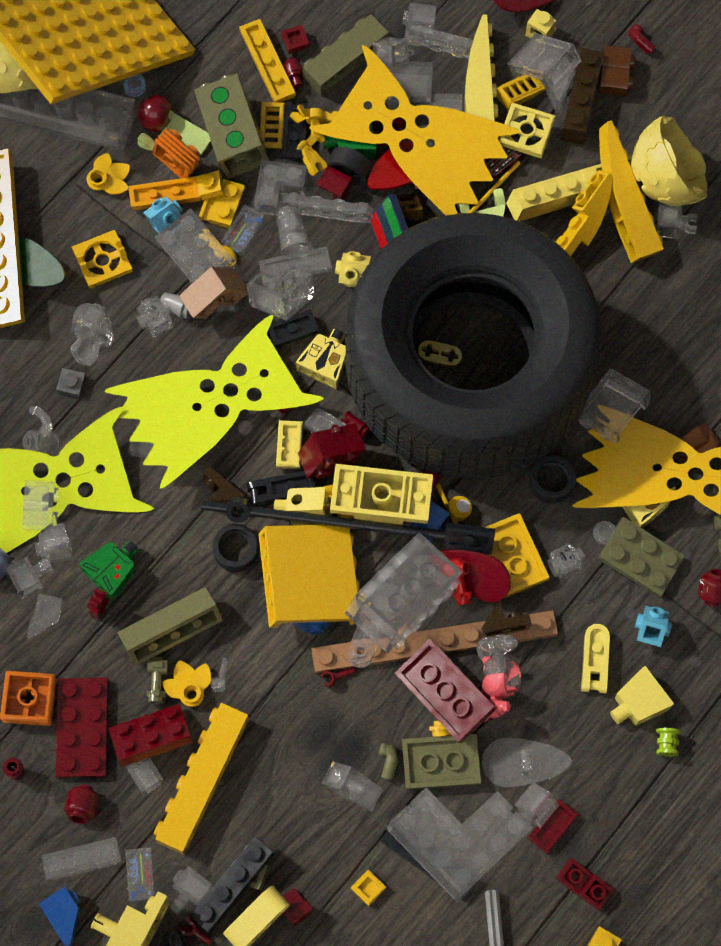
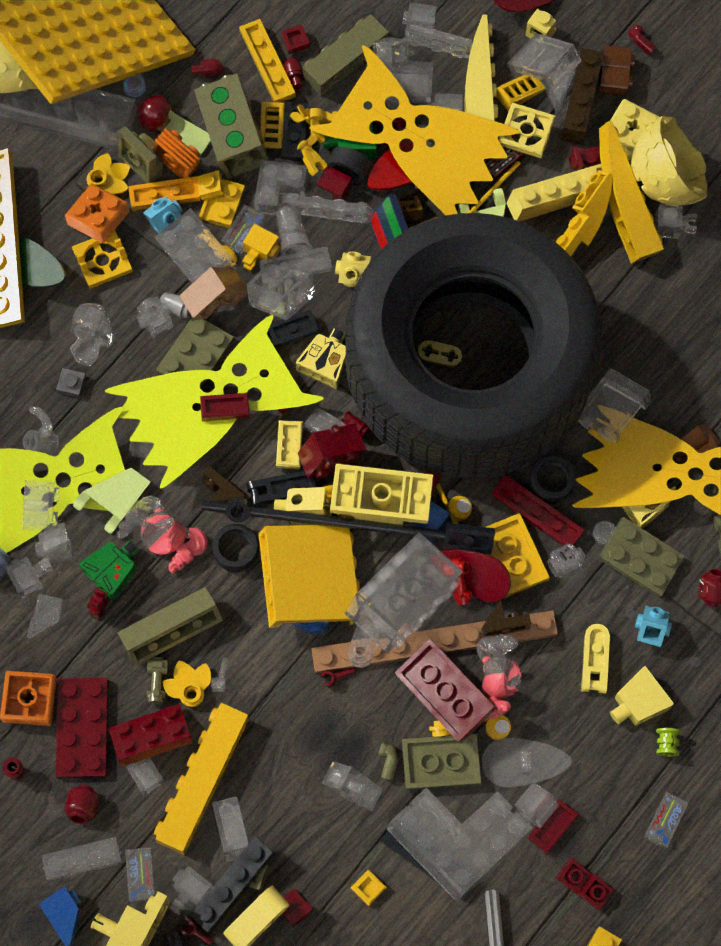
(97, 213): none -> orange brick
(115, 495): none -> yellowish green flag
(139, 156): none -> olive plate
(163, 533): none -> hair
(196, 348): none -> olive plate
(208, 68): none -> dark red cylinder
(224, 407): none -> dark red tile
(230, 827): none -> clear panel
(259, 245): none -> yellow brick
(498, 728): none -> yellow tile
(537, 512): none -> dark red plate
(584, 158): none -> dark red bracket
(633, 116): none -> light yellow brick
(666, 820): none -> clear tile

